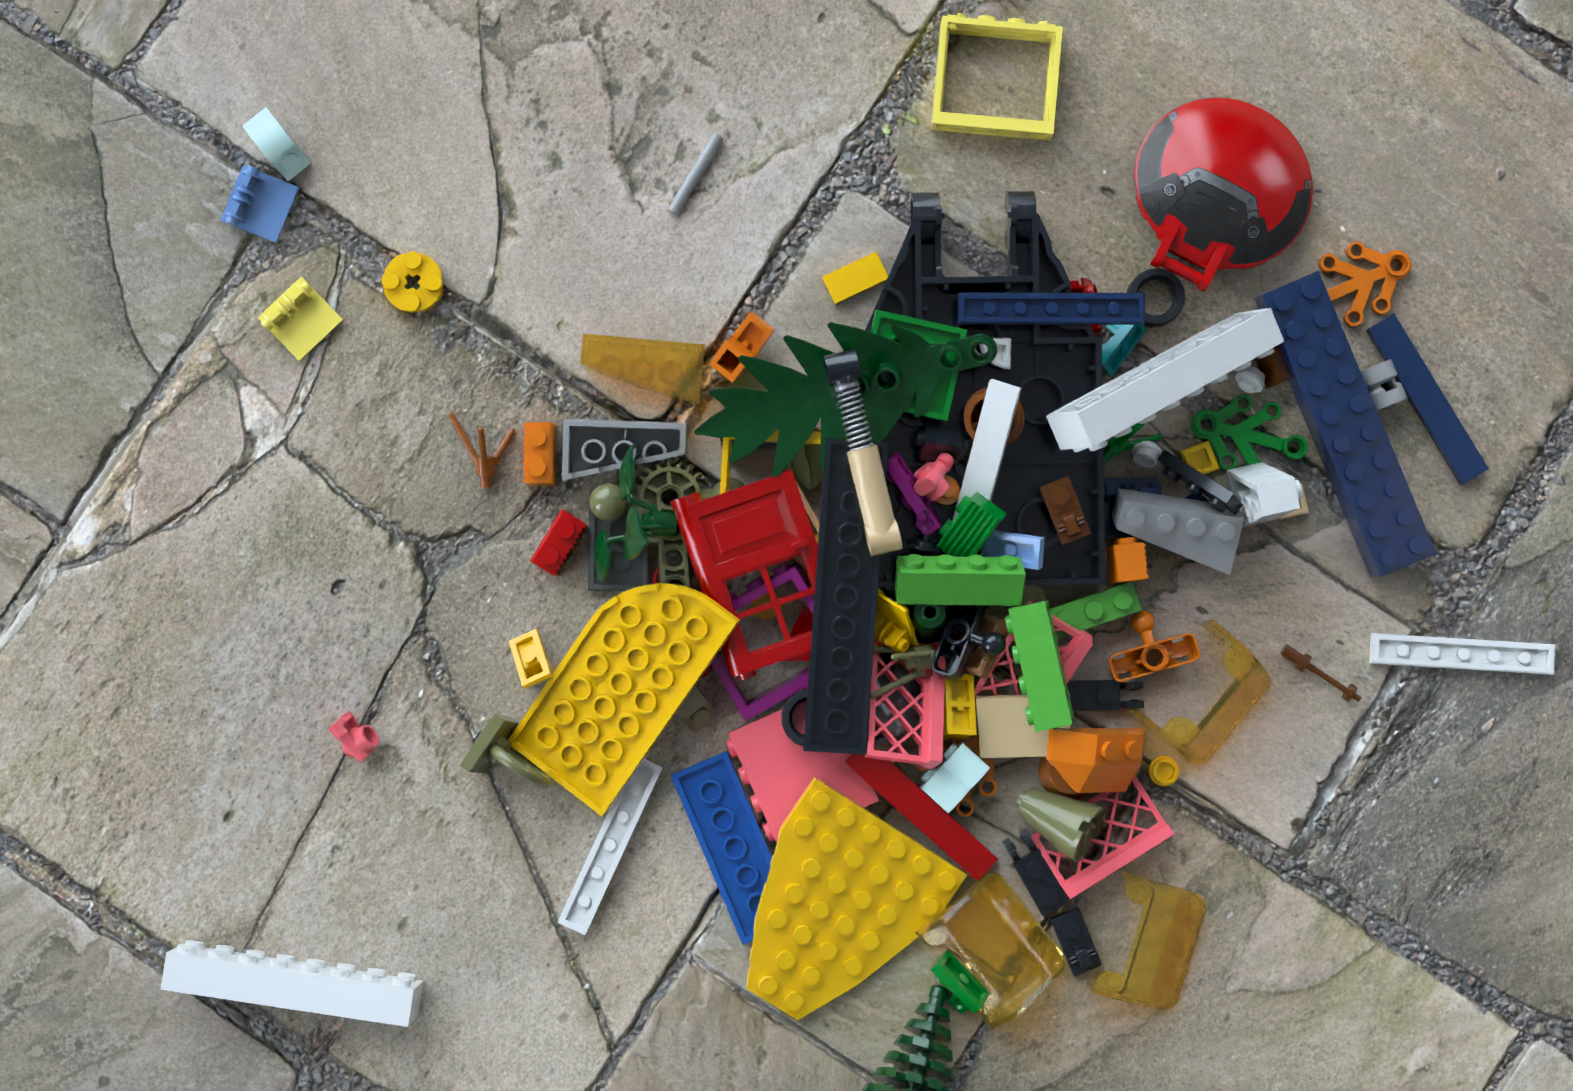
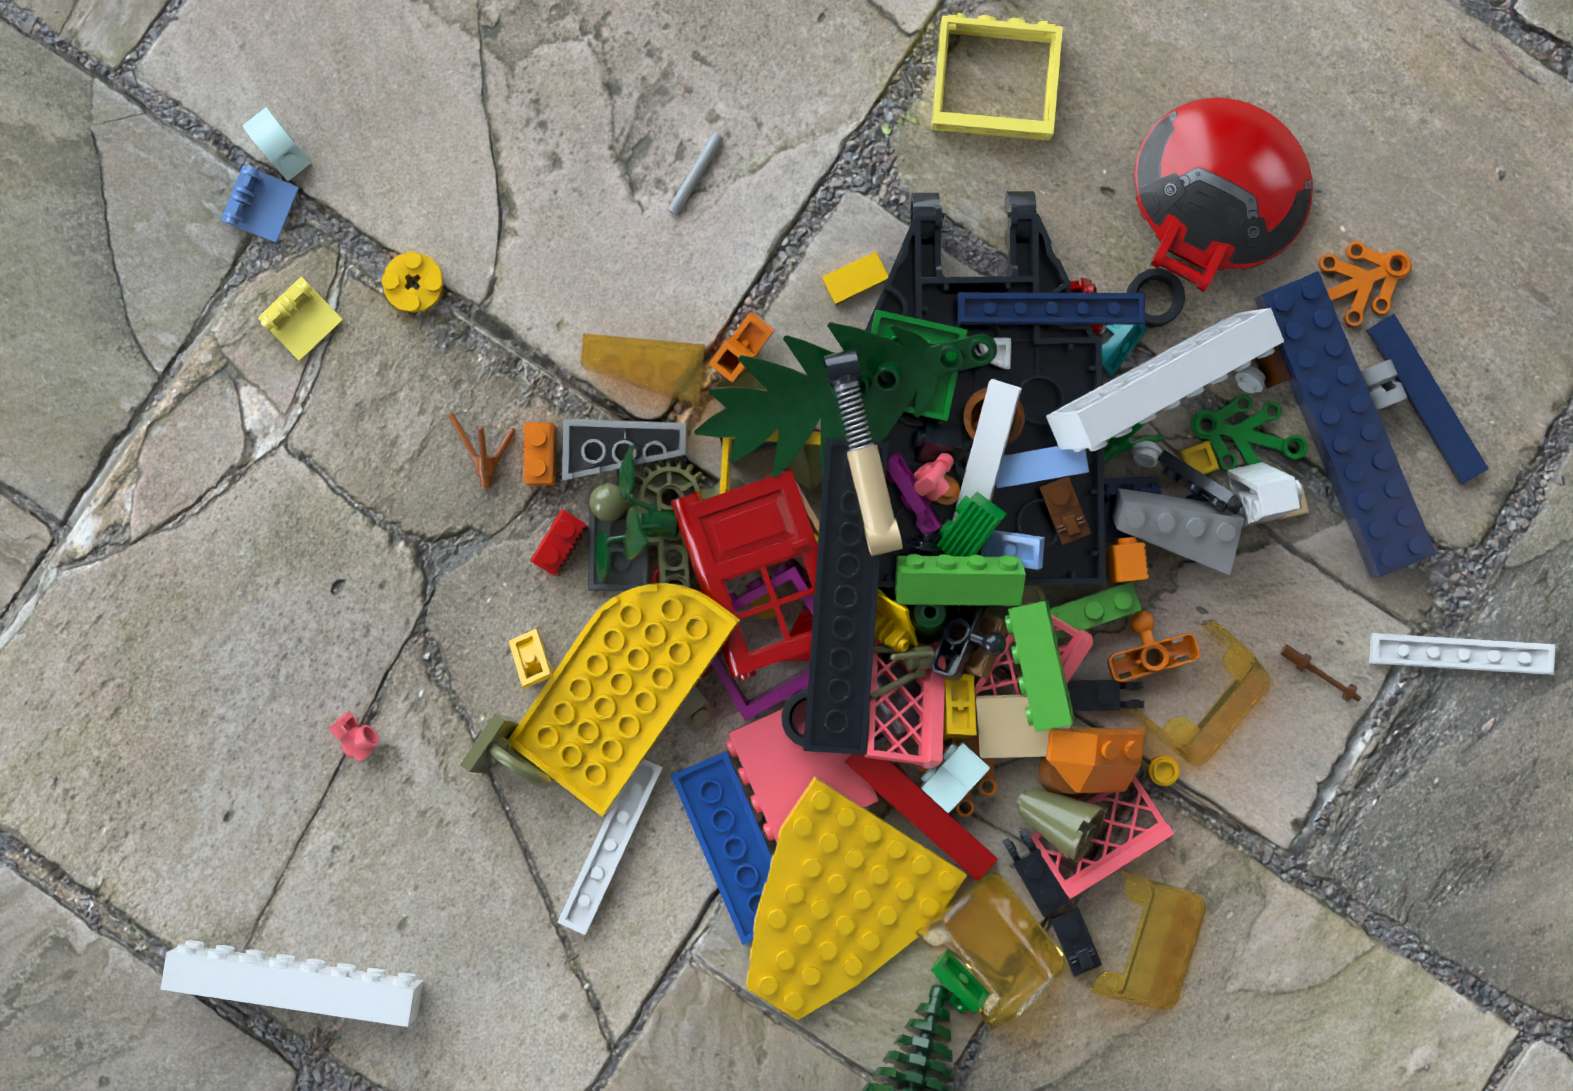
(1040, 466): none -> light blue tile

